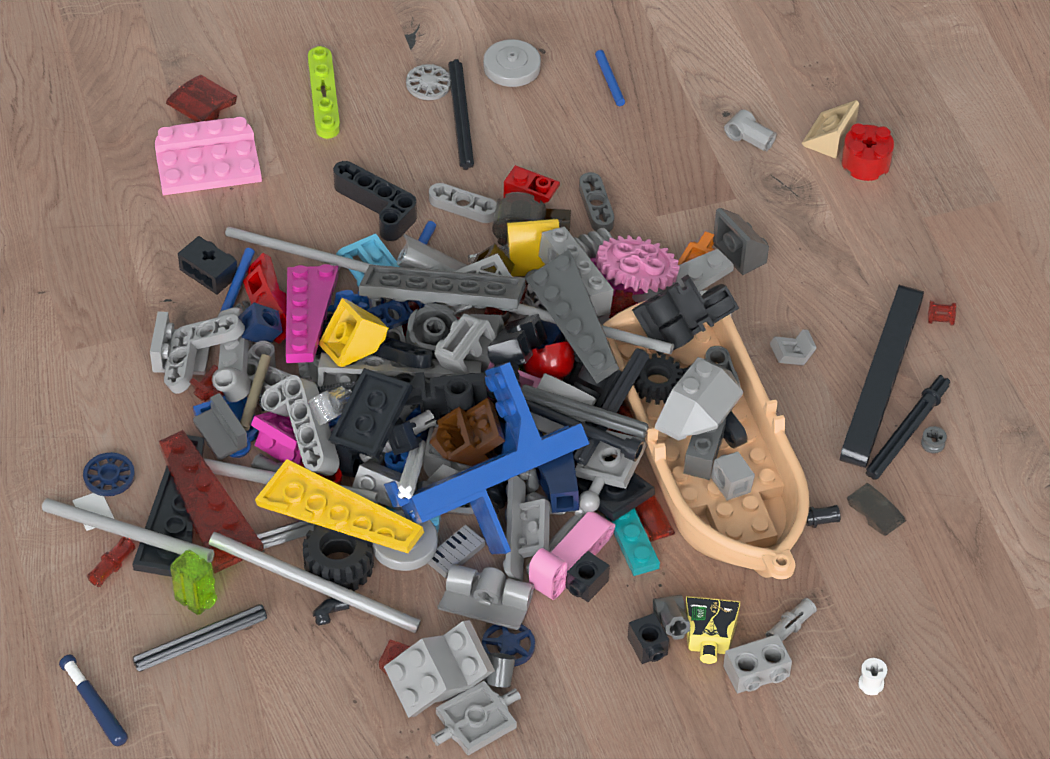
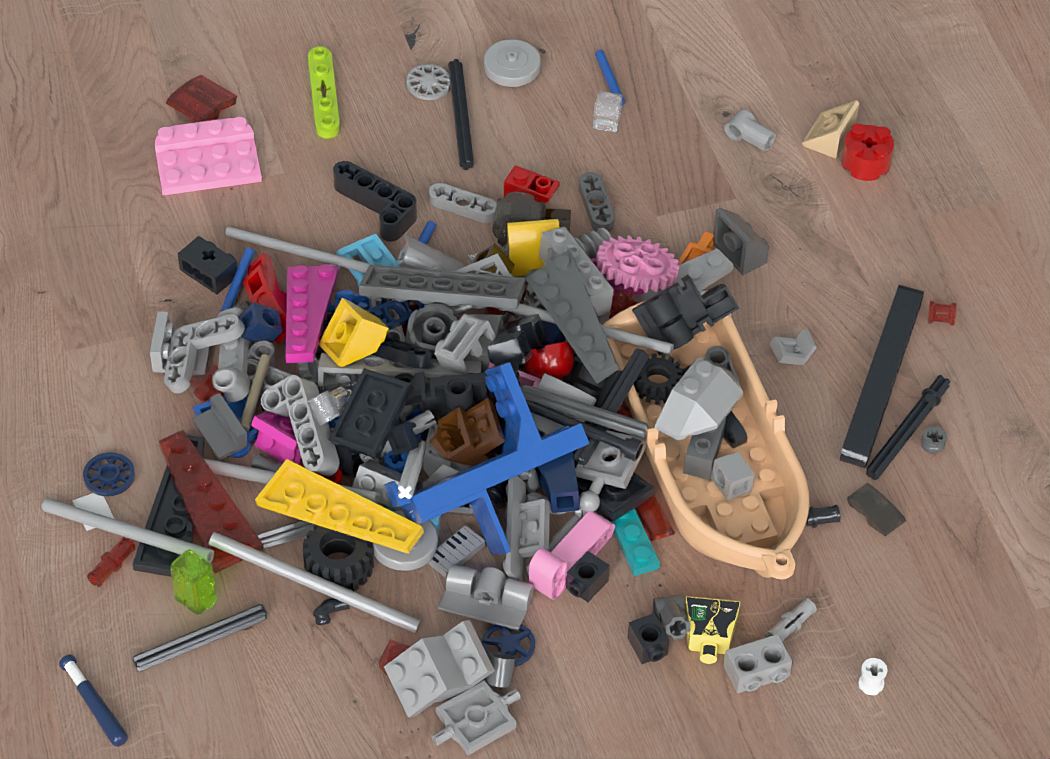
(607, 111): none -> clear brick

